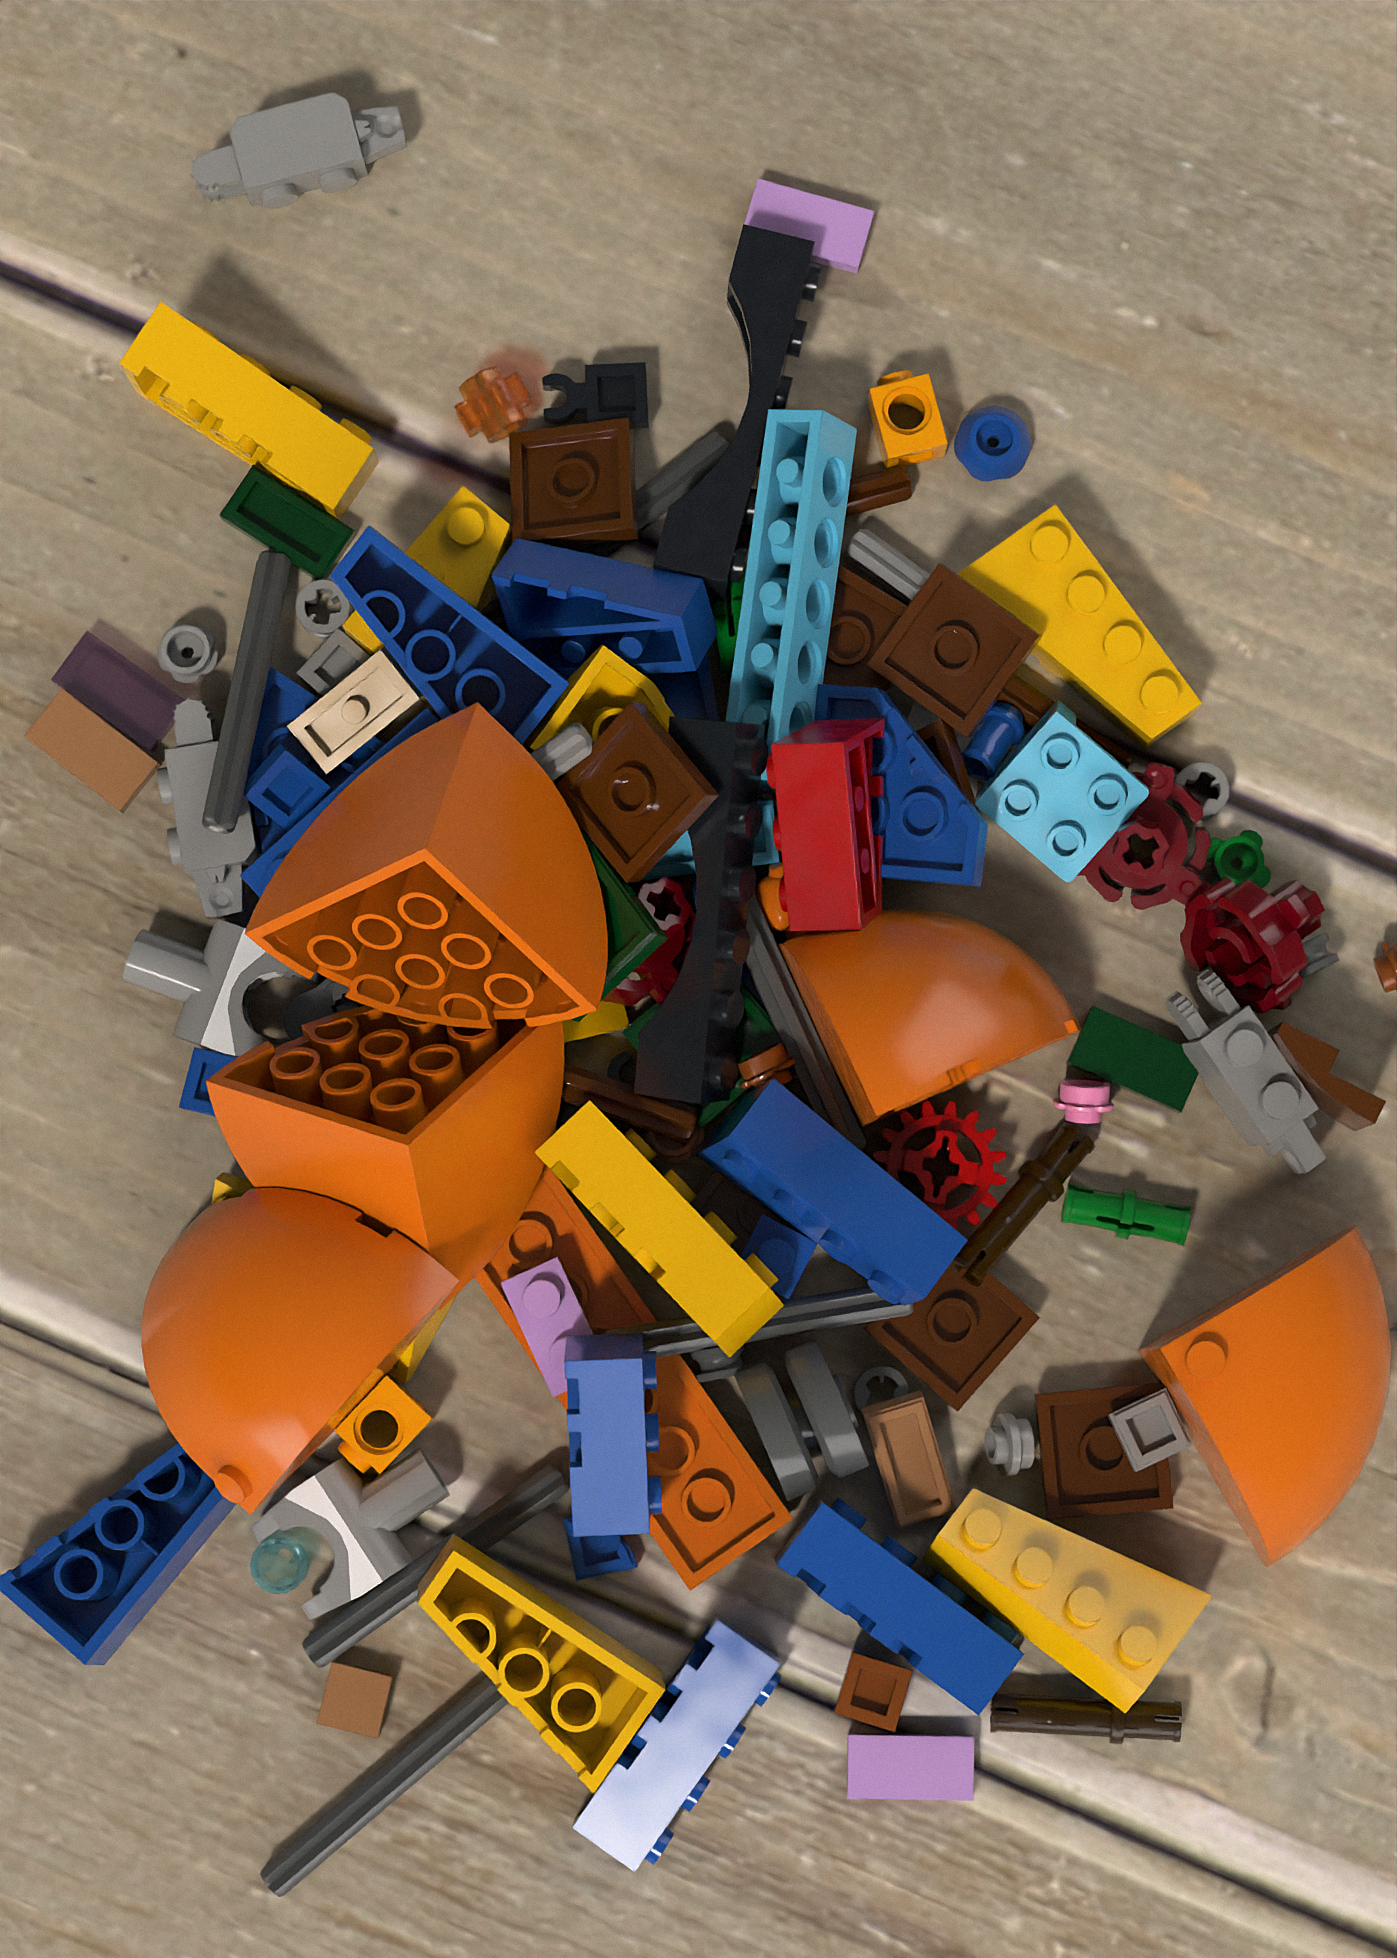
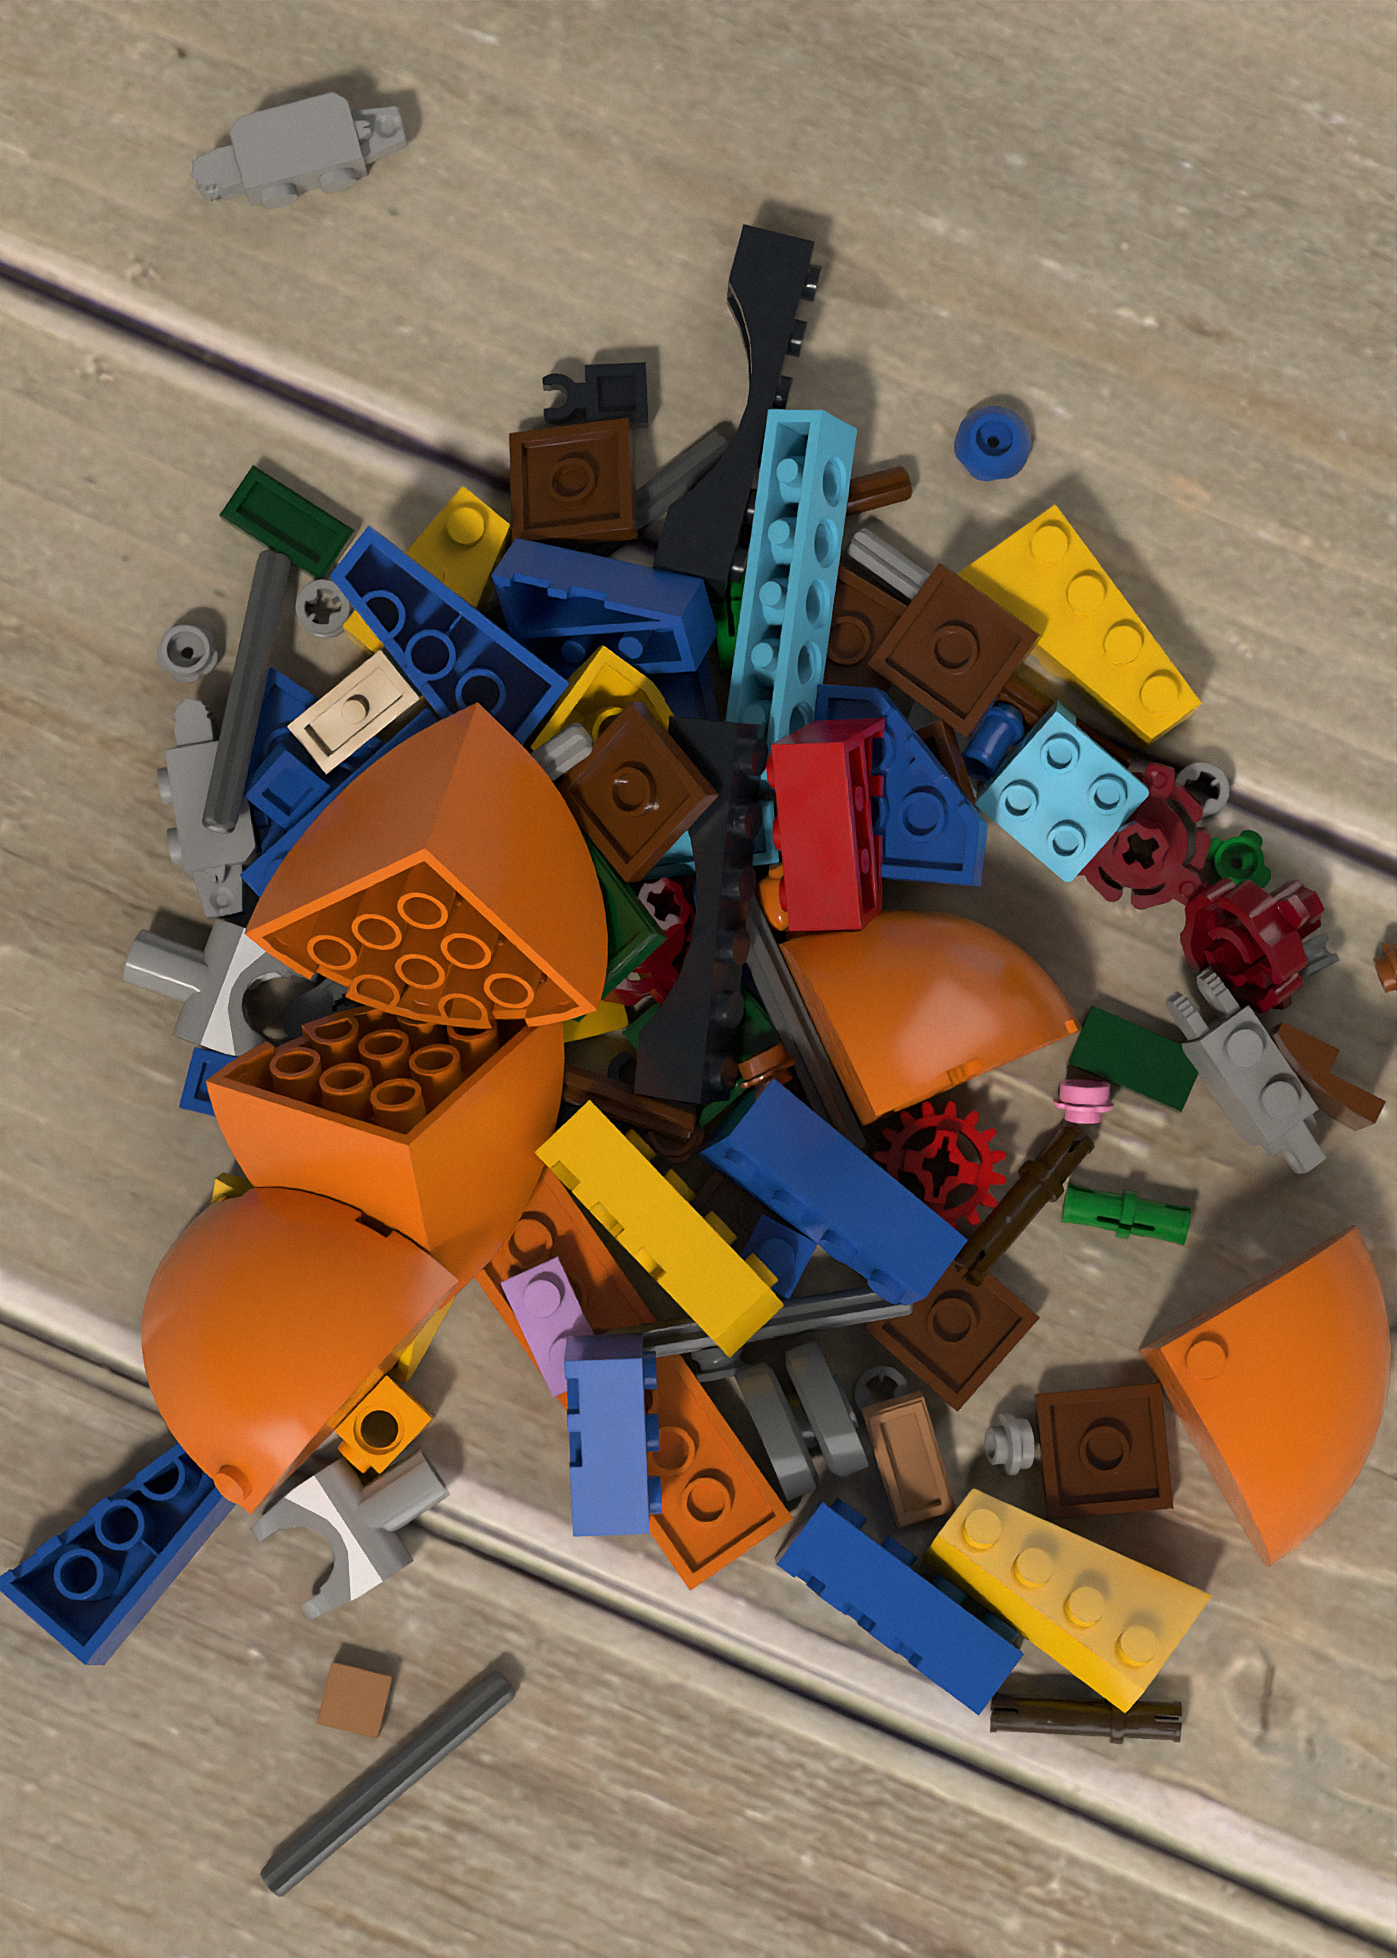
(92, 750): medium nougat tile -> none
(118, 691): clear purple tile -> none
(248, 411): yellow wedge -> none
(273, 1547): clear light blue bush -> none
(332, 663): light grey plate -> none
(402, 1588): dark grey axle -> none
(493, 404): clear orange gear -> none
(545, 1660): yellow wedge -> none
(598, 1554): blue tile -> none
(678, 1742): wedge -> none
(835, 226): lavender tile -> none
(873, 1691): dark orange plate -> none
(909, 446): light orange brick -> none
(910, 1766): lavender tile -> none
(1149, 1429): light grey tile -> none

